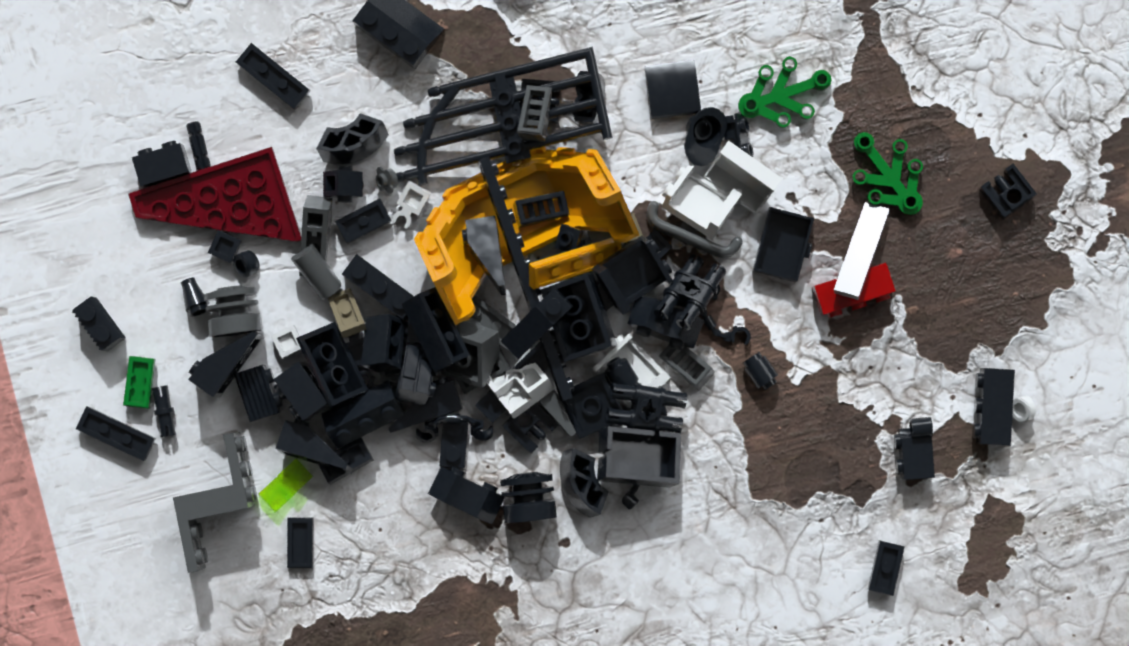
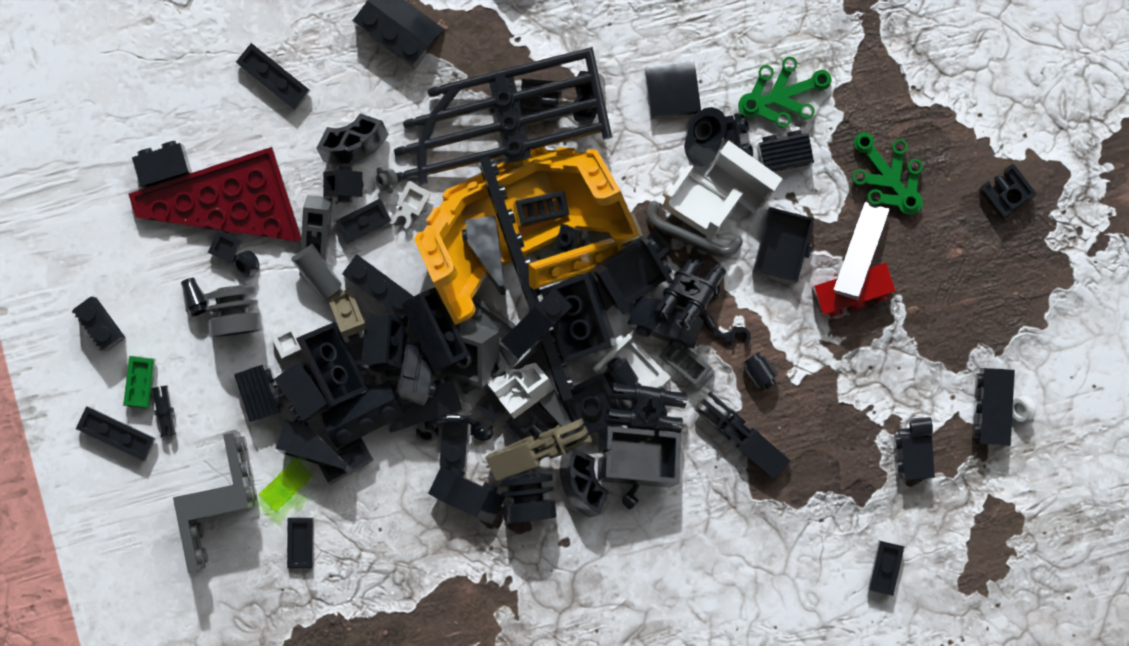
(198, 145): black axle -> none
(218, 369): black slope -> none
(526, 455): none -> dark tan arm
(535, 134): dark grey slope -> none
(752, 445): none -> black arm
(786, 152): none -> black brick

